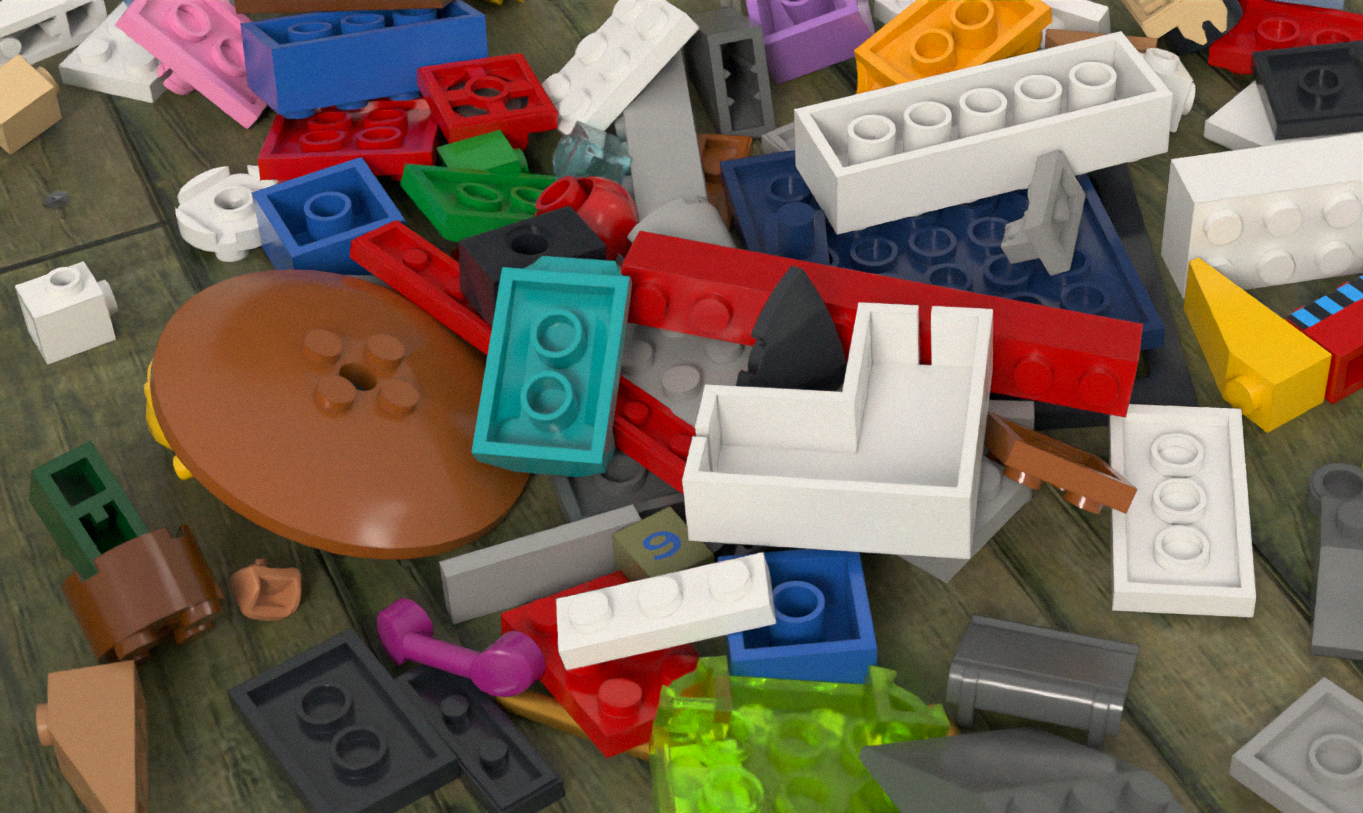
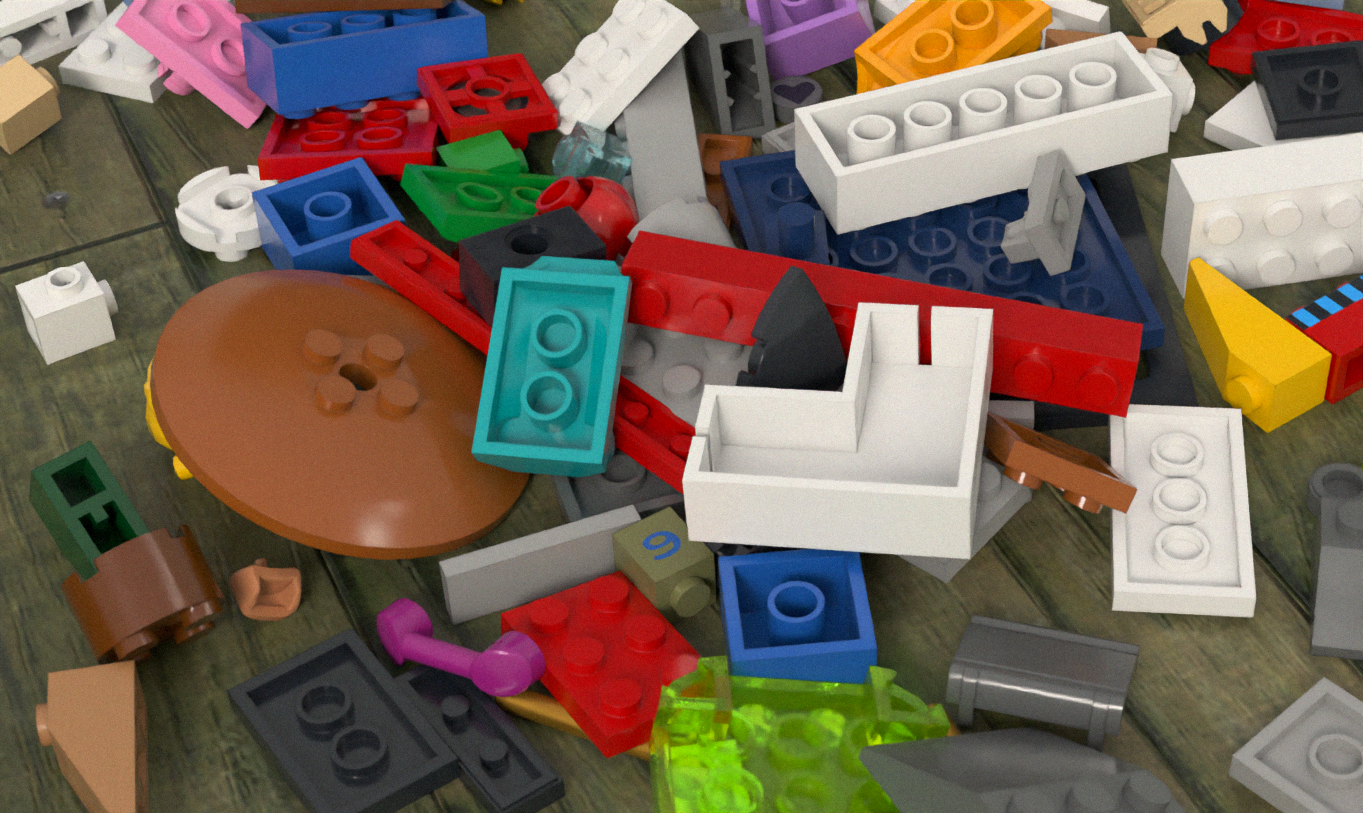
(665, 611): white plate -> none
(793, 93): none -> dark grey tile

